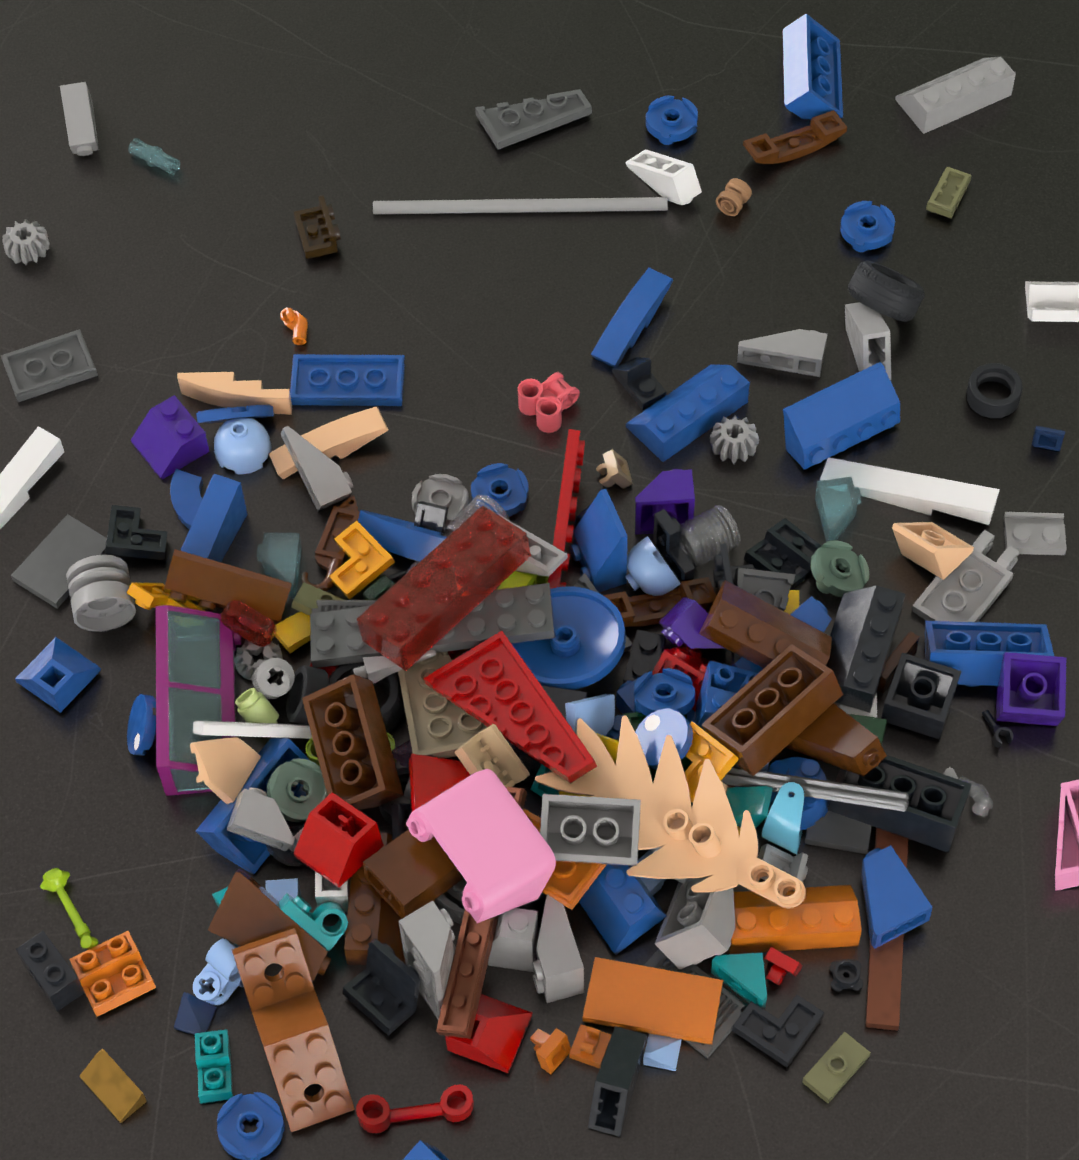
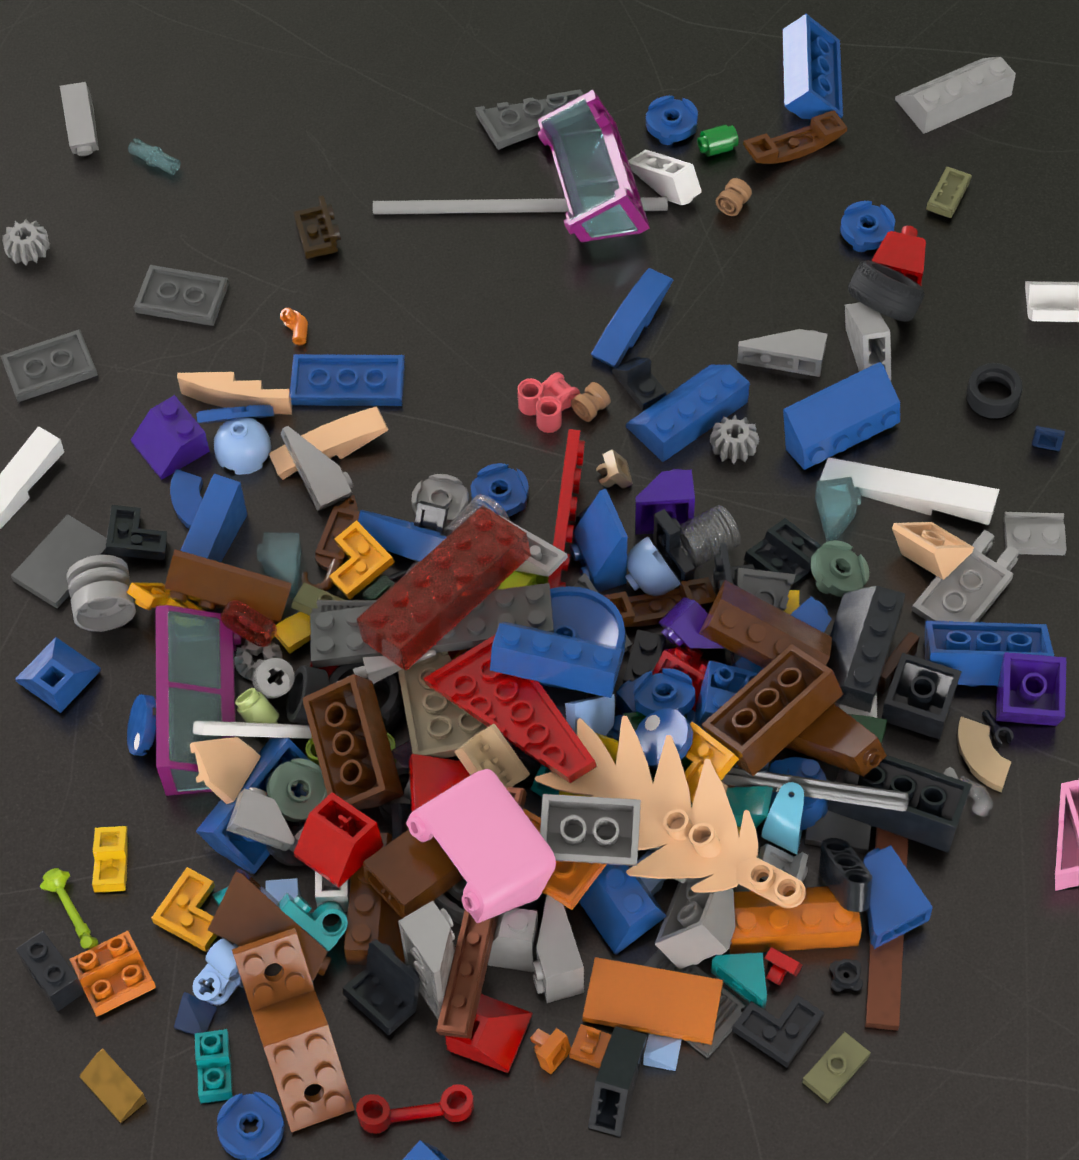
(110, 858): none -> yellow slope
(181, 295): none -> dark grey tile
(182, 913): none -> light orange plate
(556, 659): none -> blue slope
(590, 402): none -> medium nougat wheel
(593, 170): none -> clear light blue windscreen
(718, 140): none -> green brick
(845, 874): none -> black beam
(903, 253): none -> red torso
(980, 755): none -> tan tile

